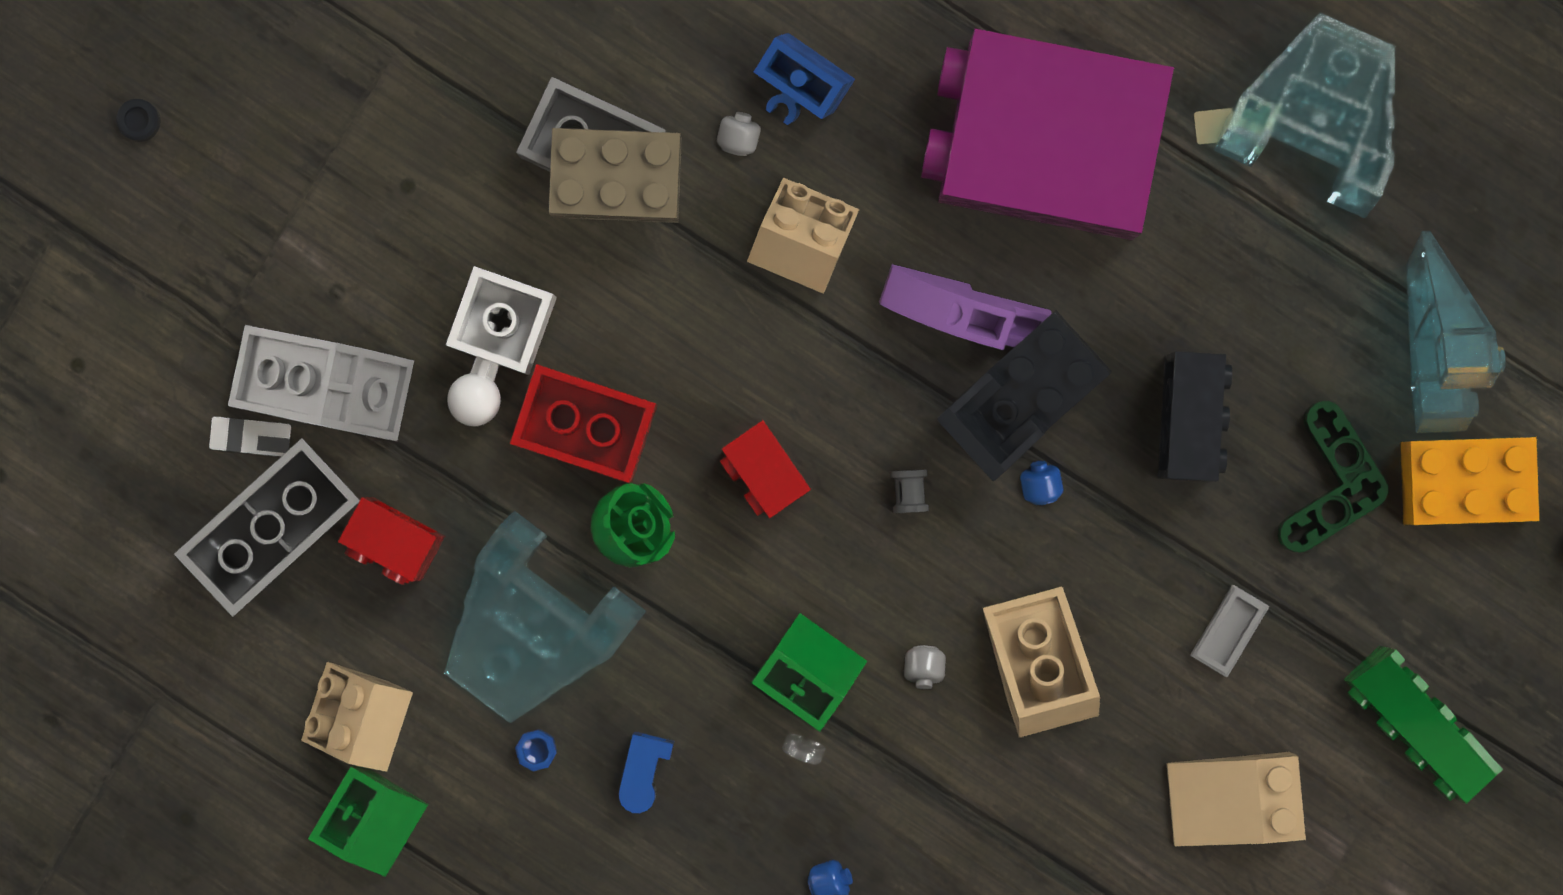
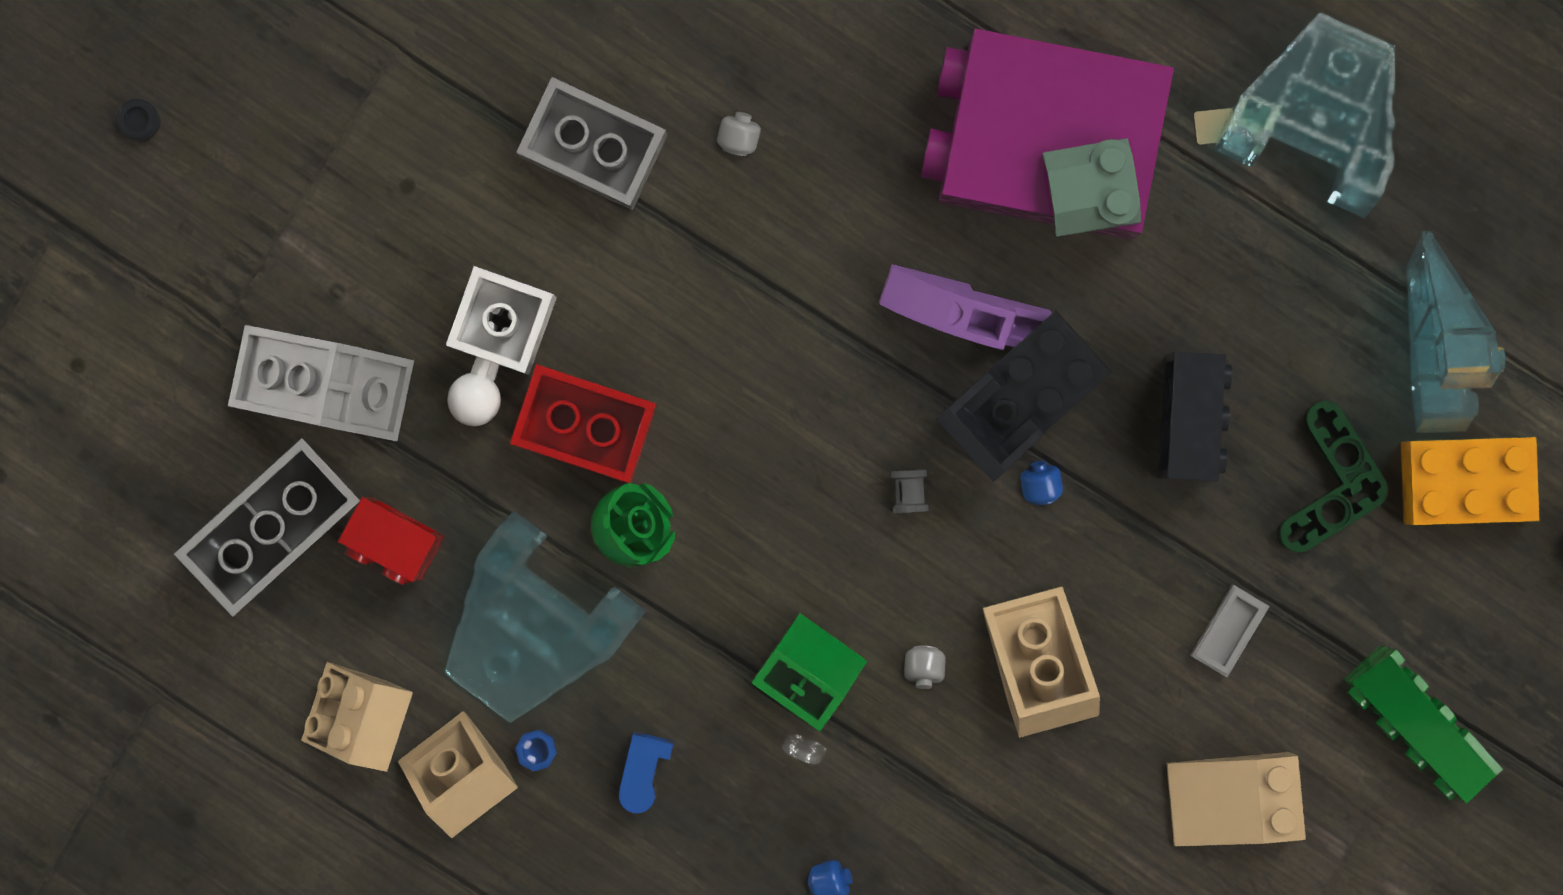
(249, 436): white sticker -> none
(368, 820): green slope -> none
(457, 775): none -> tan slope
(615, 175): dark tan brick -> none
(764, 469): red brick -> none
(802, 78): blue brick -> none
(803, 235): tan slope -> none
(1093, 187): none -> sand green slope

